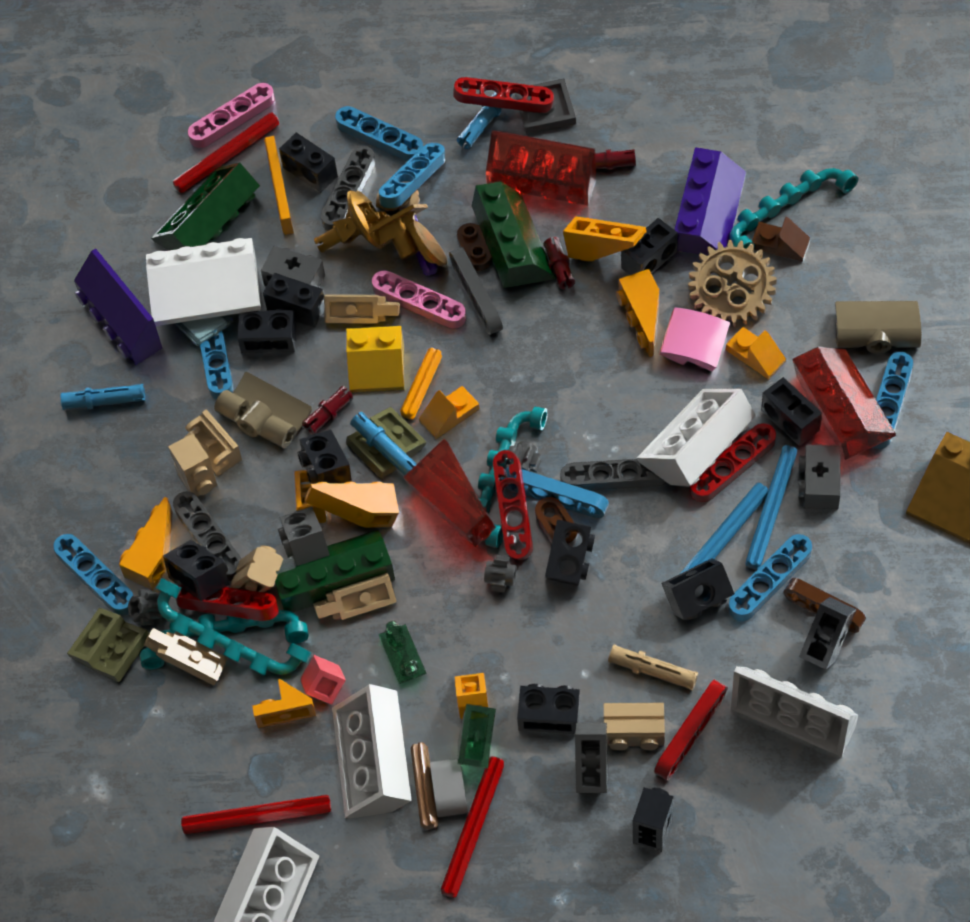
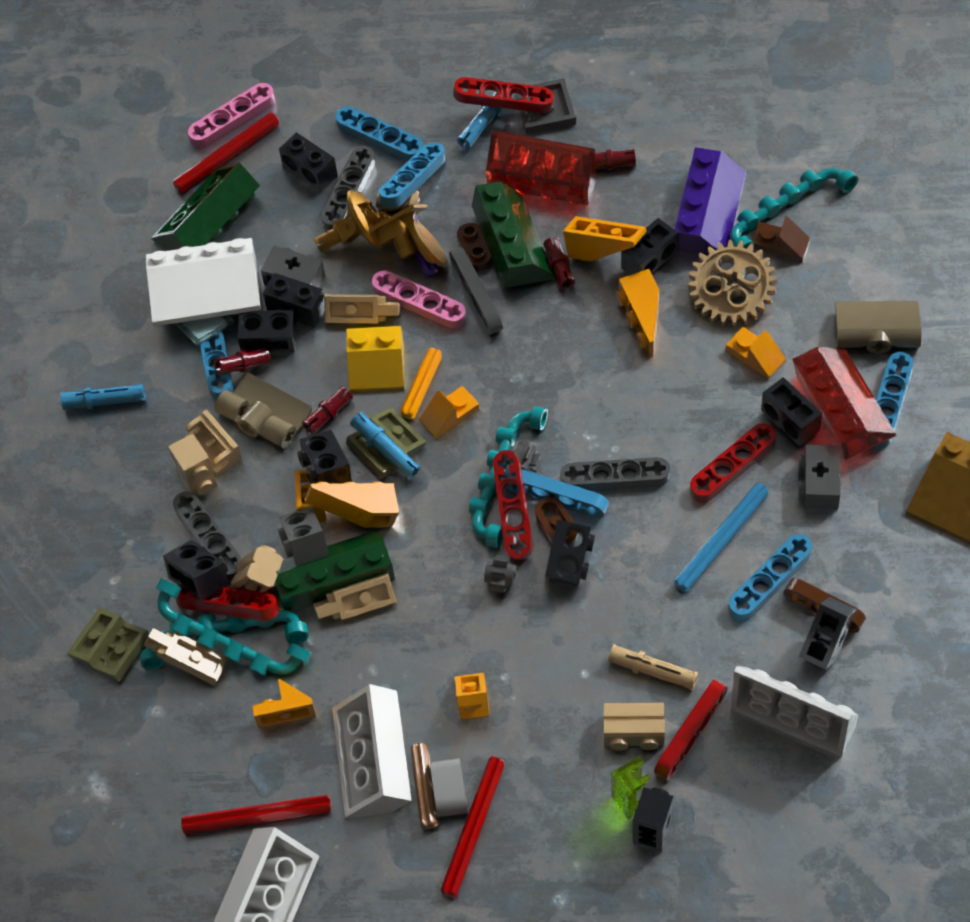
(94, 574): dark azure beam -> none
(116, 309): dark purple slope -> none
(144, 607): dark grey gear -> none
(145, 559): light orange slope -> none
(242, 361): none -> dark red pin
(278, 185): light orange tile -> none
(322, 679): coral panel -> none
(401, 652): clear green hinge -> none
(448, 491): clear red slope -> none
(476, 736): clear green slope -> none
(548, 717): black brick -> none
(591, 757): dark grey brick -> none
(625, 784): none -> clear neon green hinge
(681, 589): black brick -> none
(694, 338): bright pink slope -> none
(698, 435): white slope -> none
(771, 507): dark azure axle -> none

